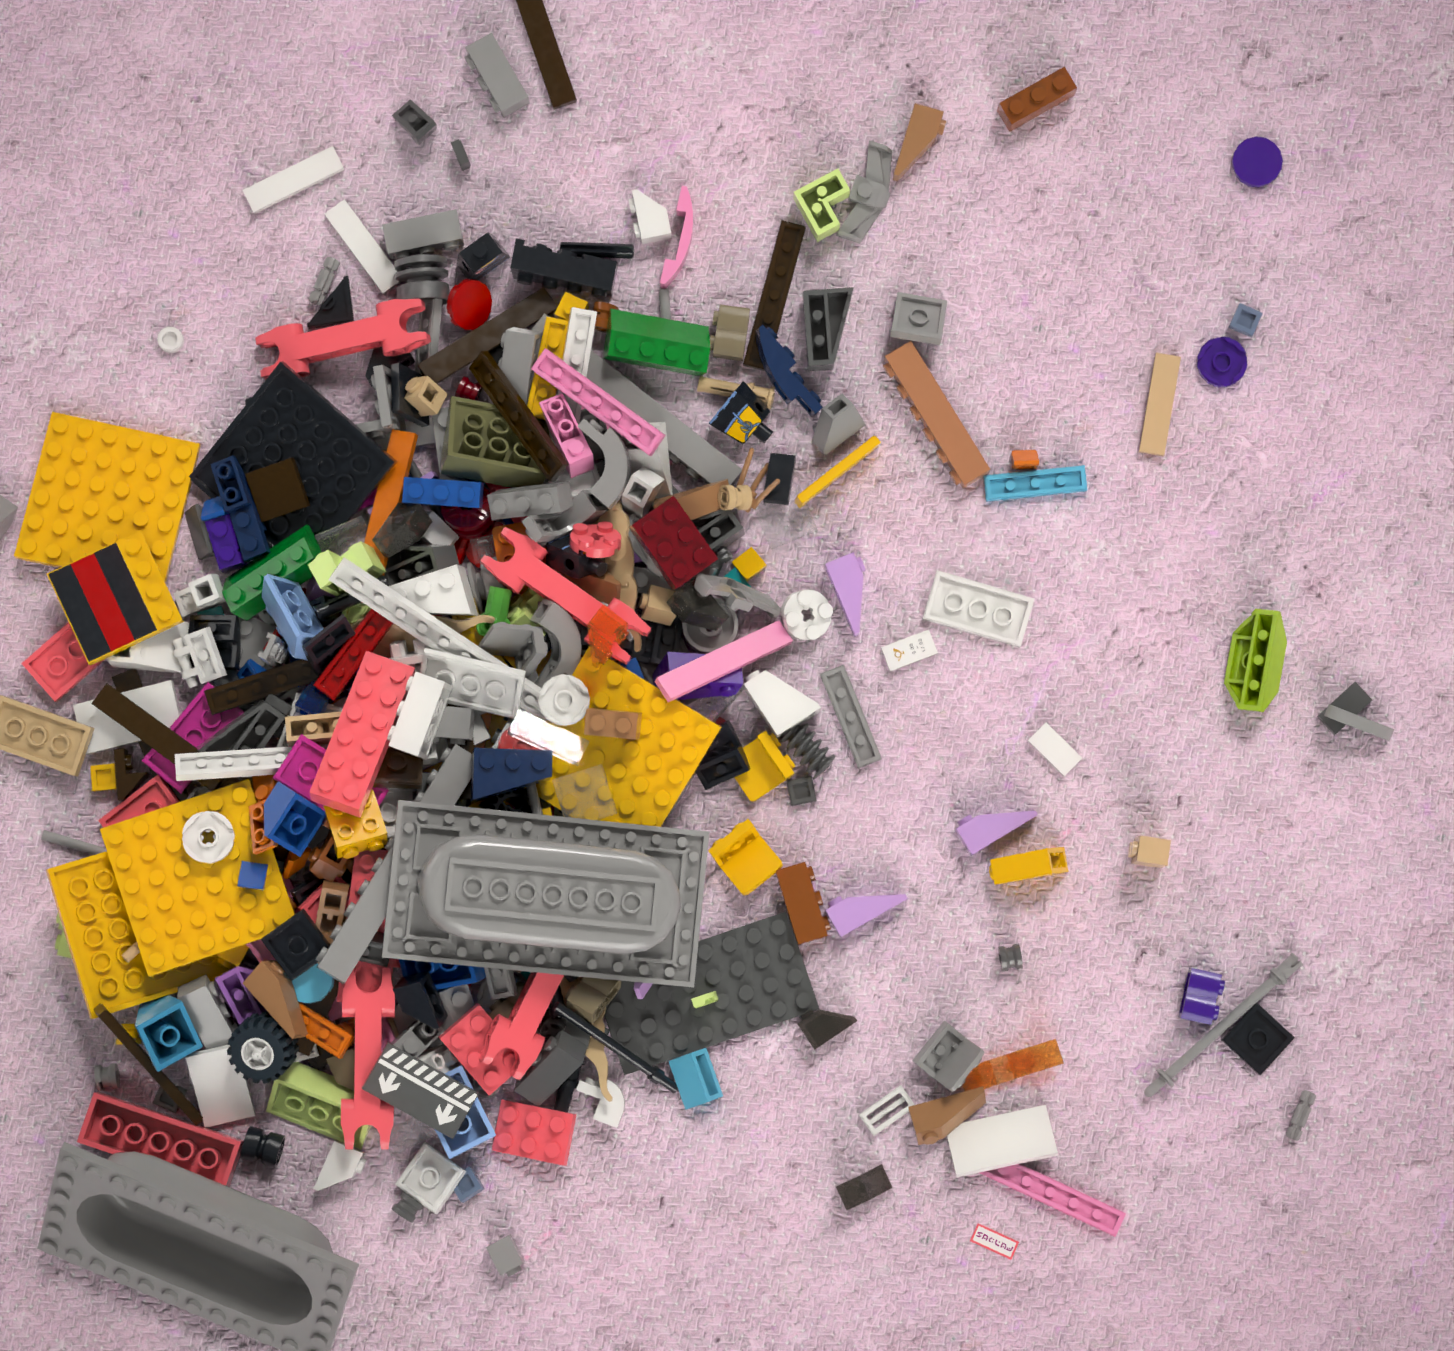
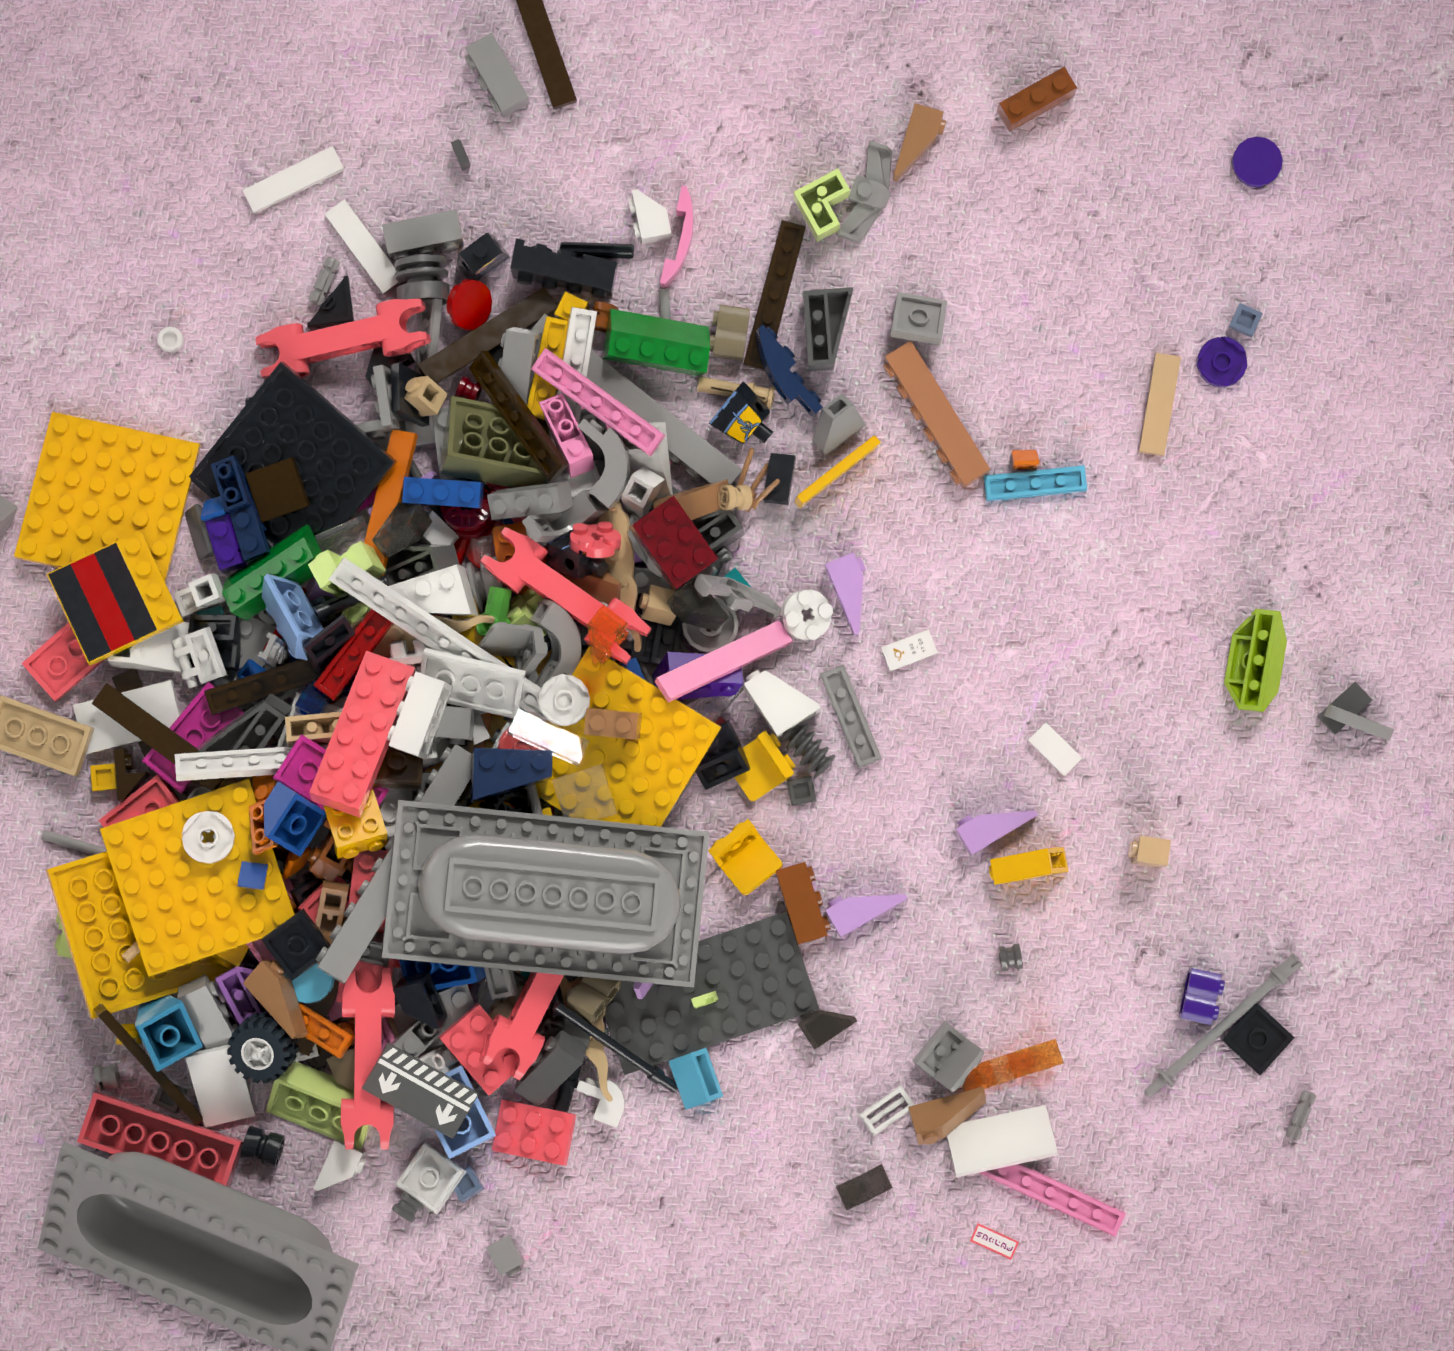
(415, 121): dark grey slope -> none
(749, 564): yellow slope -> none
(978, 609): white tile -> none

